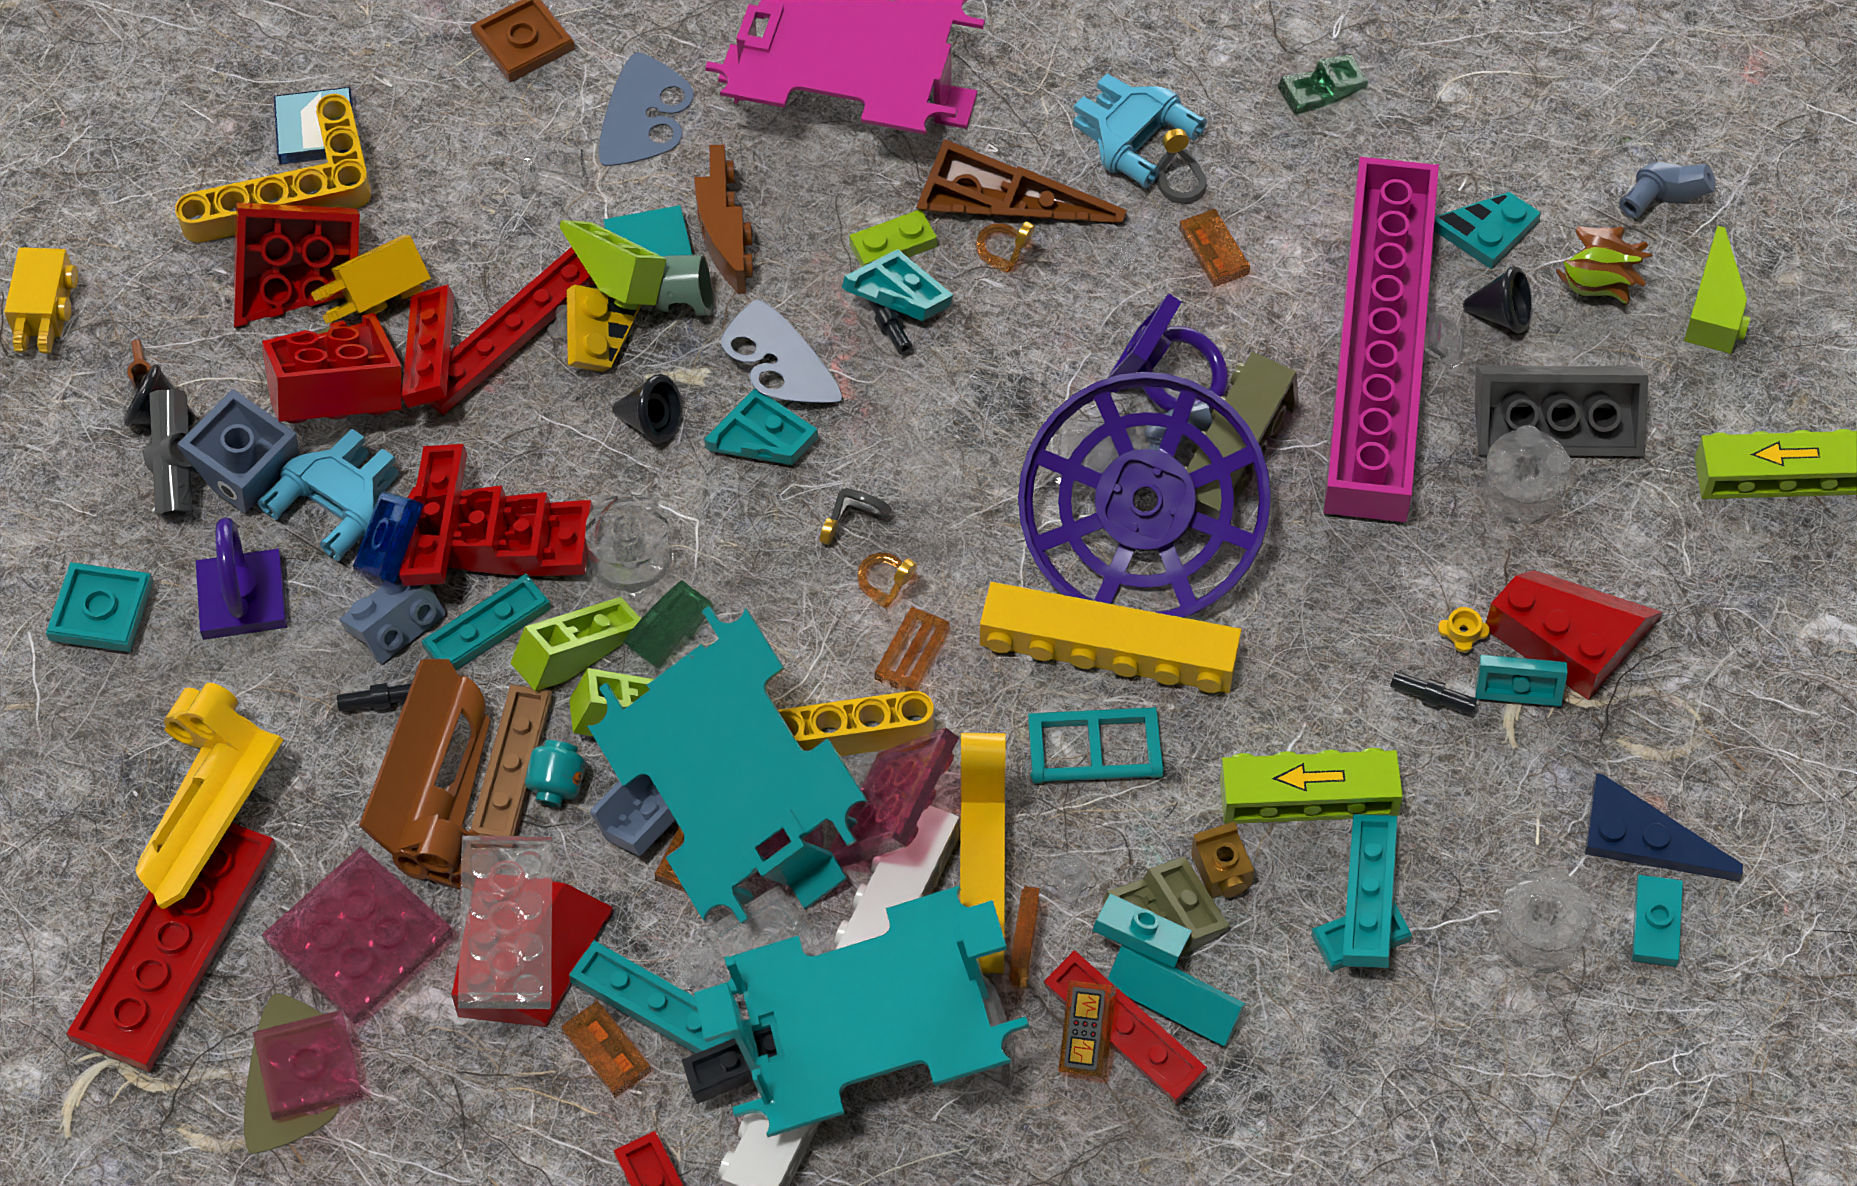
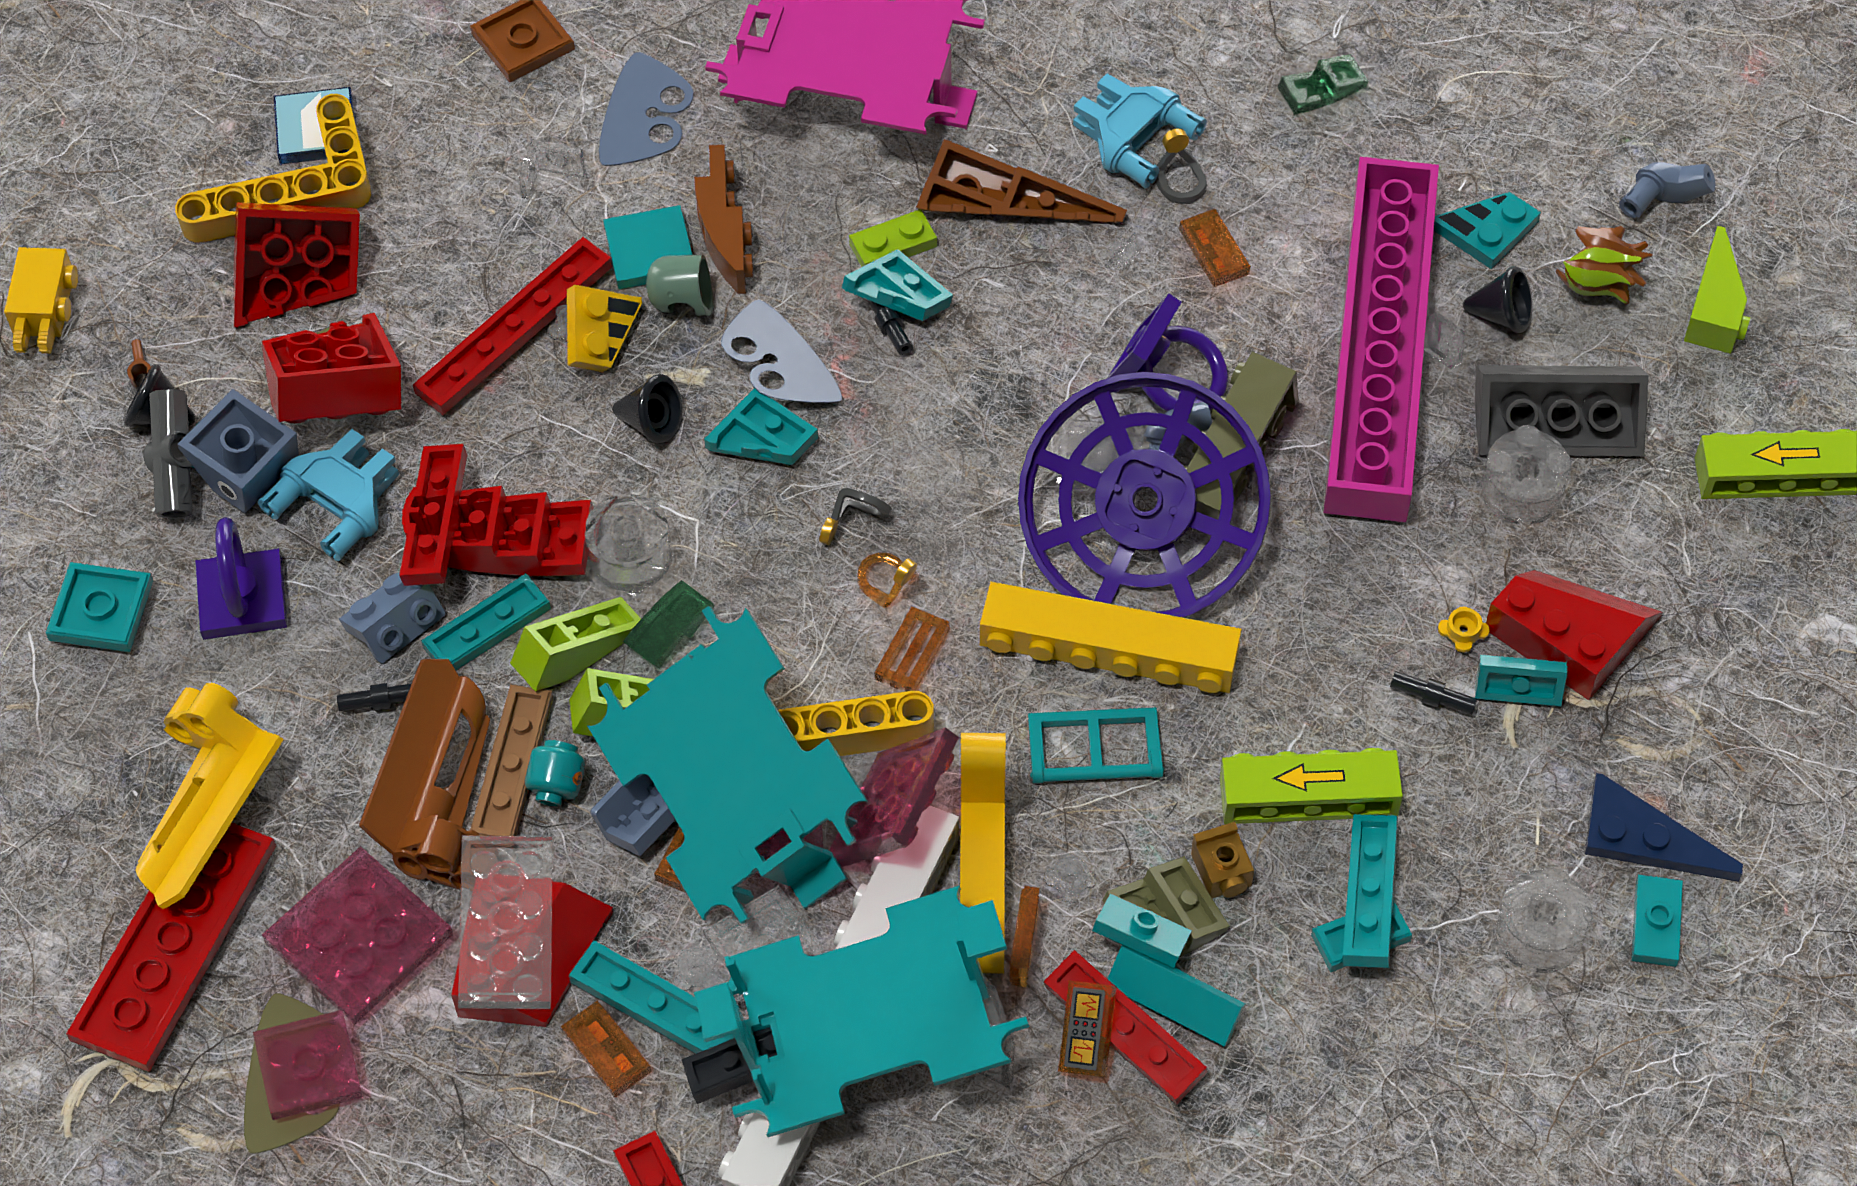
(375, 278): yellow hinge -> none
(388, 536): clear blue tile -> none
(428, 346): red plate -> none
(616, 264): lime slope -> none
(1022, 237): clear orange piece -> none

